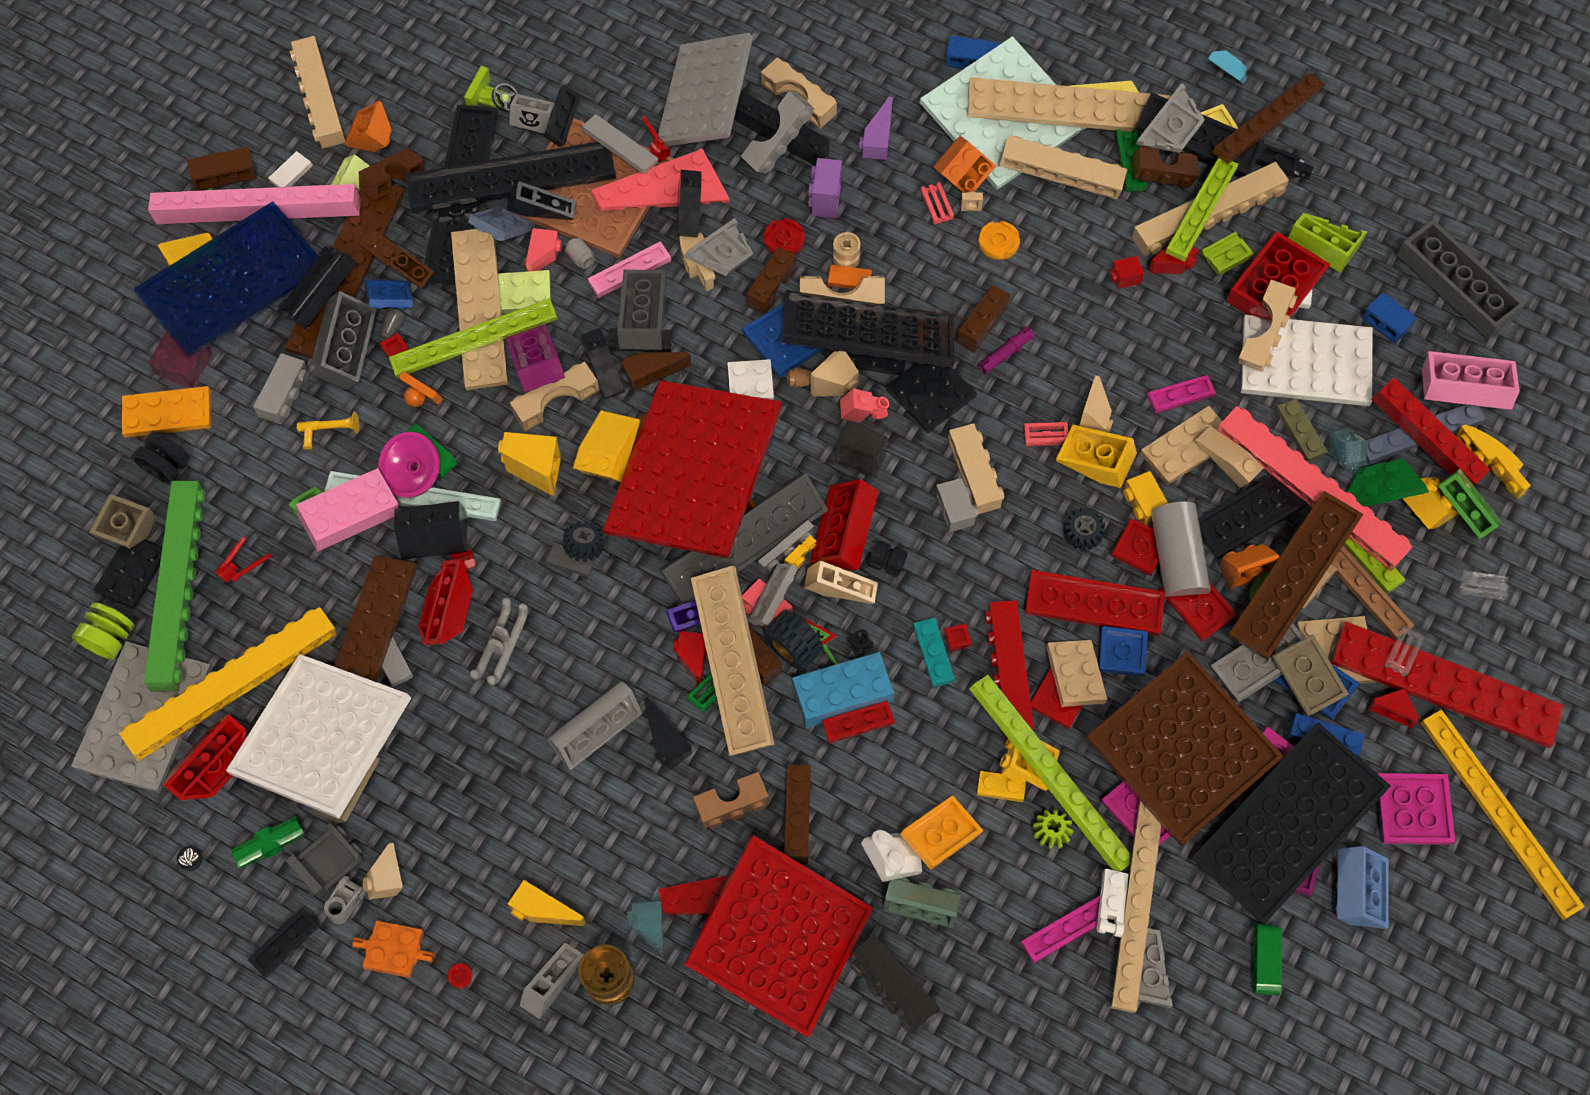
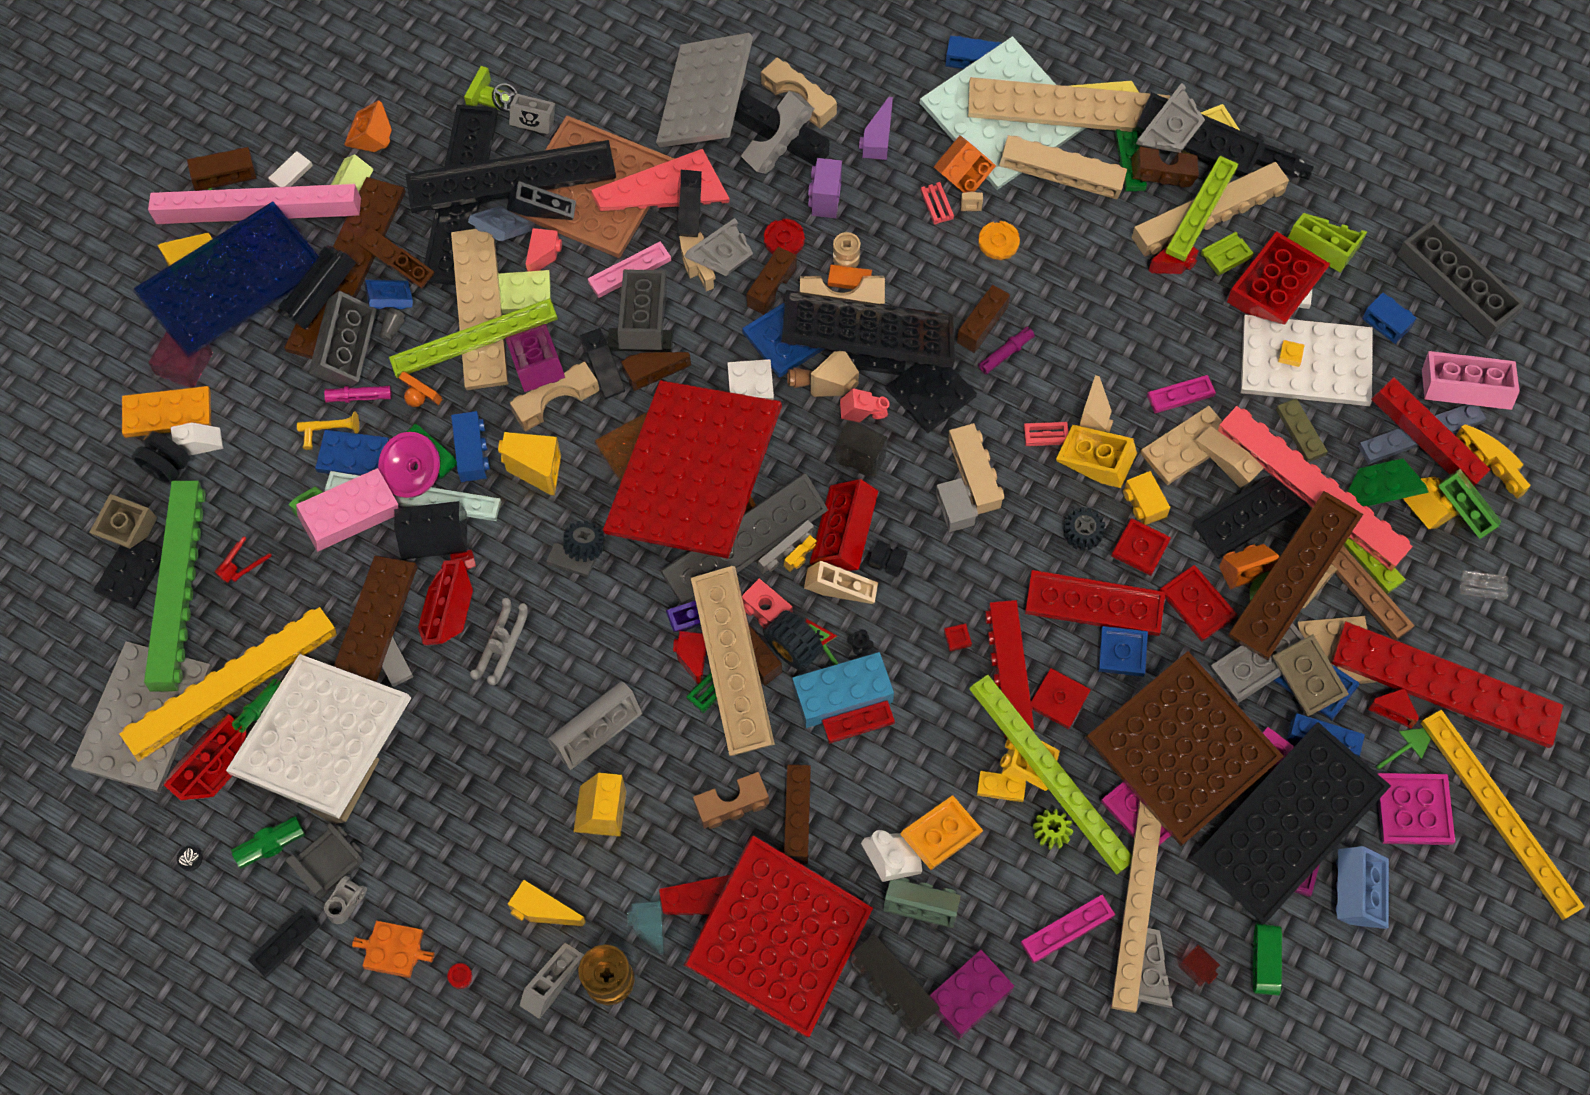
(104, 628): lime wheel -> none
(197, 438): none -> white slope
(252, 711): none -> green pin
(281, 389): light grey brick -> none
(318, 92): tan brick -> none
(349, 452): none -> blue plate
(352, 394): none -> dark pink pin
(377, 178): reddish brown arch -> none
(384, 875): tan slope -> none
(393, 345): red plate -> none
(470, 446): none -> blue brick
(562, 115): black plate -> none
(580, 253): light grey brick -> none
(601, 805): none -> yellow slope
(607, 446): yellow slope -> none
(620, 144): light grey tile -> none
(657, 147): red plant -> none
(668, 742): black slope -> none
(773, 594): light grey plate -> none
(933, 652): teal plate -> none
(971, 994): none -> magenta brick
(1076, 673): tan plate -> none
(1112, 902): white plate -> none
(1126, 272): red brick -> none
(1180, 549): light grey brick -> none
(1200, 966): none -> clear red brick
(1229, 64): medium azure slope -> none
(1268, 118): reddish brown plate -> none
(1277, 302): tan arch -> none
(1291, 353): none -> yellow plate
(1348, 448): clear light blue slope -> none
(1397, 666): clear tile -> none
(1416, 738): none -> bright green piece

